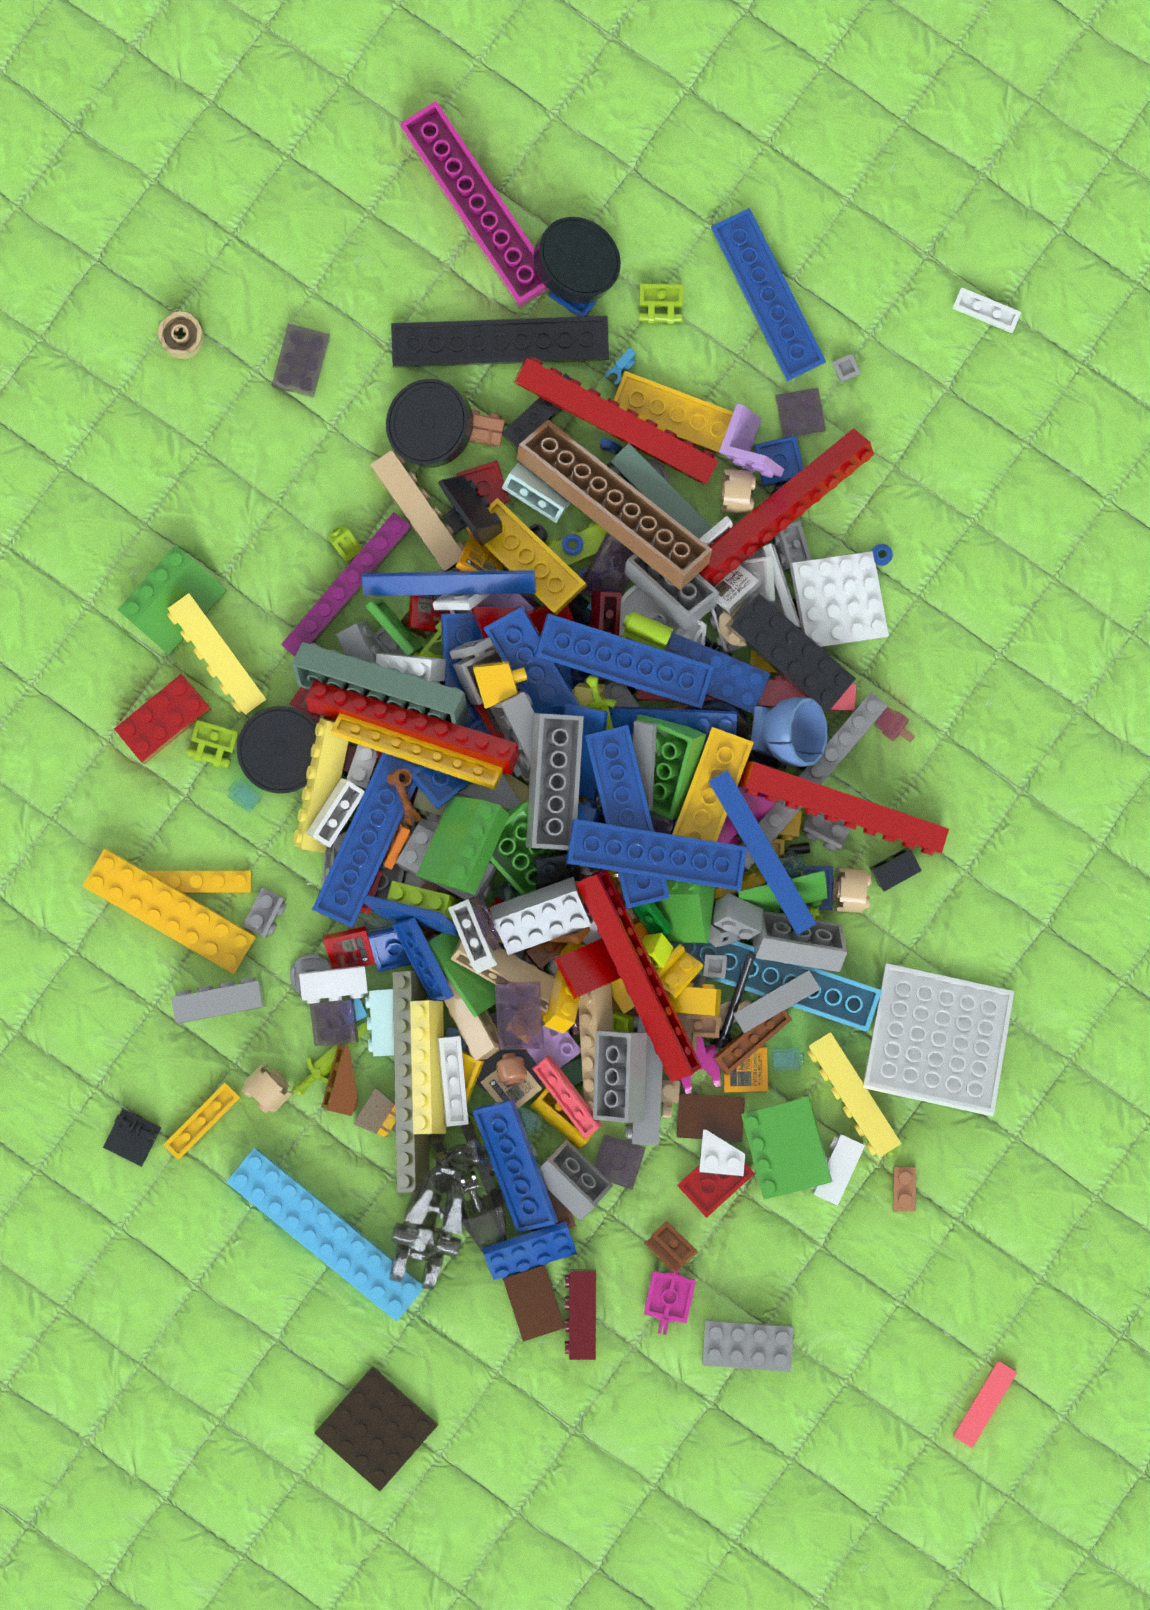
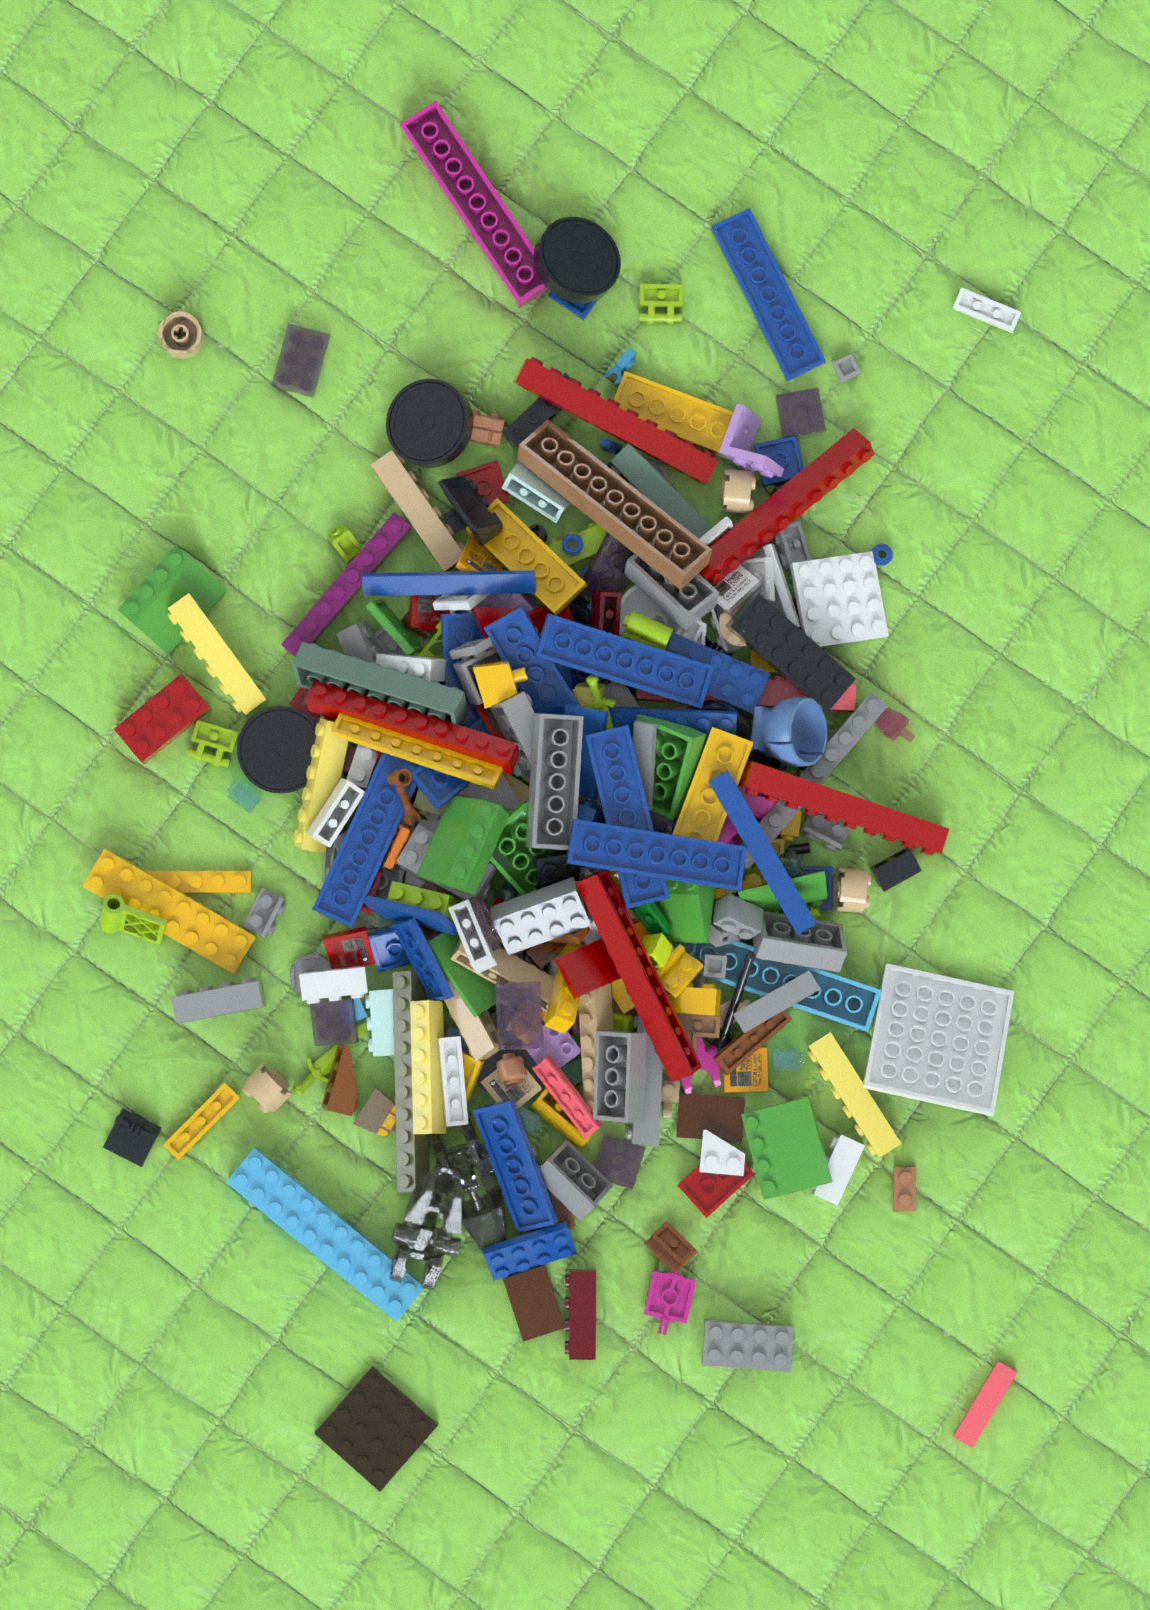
(117, 916): none -> lime piece
(499, 341): black plate -> none

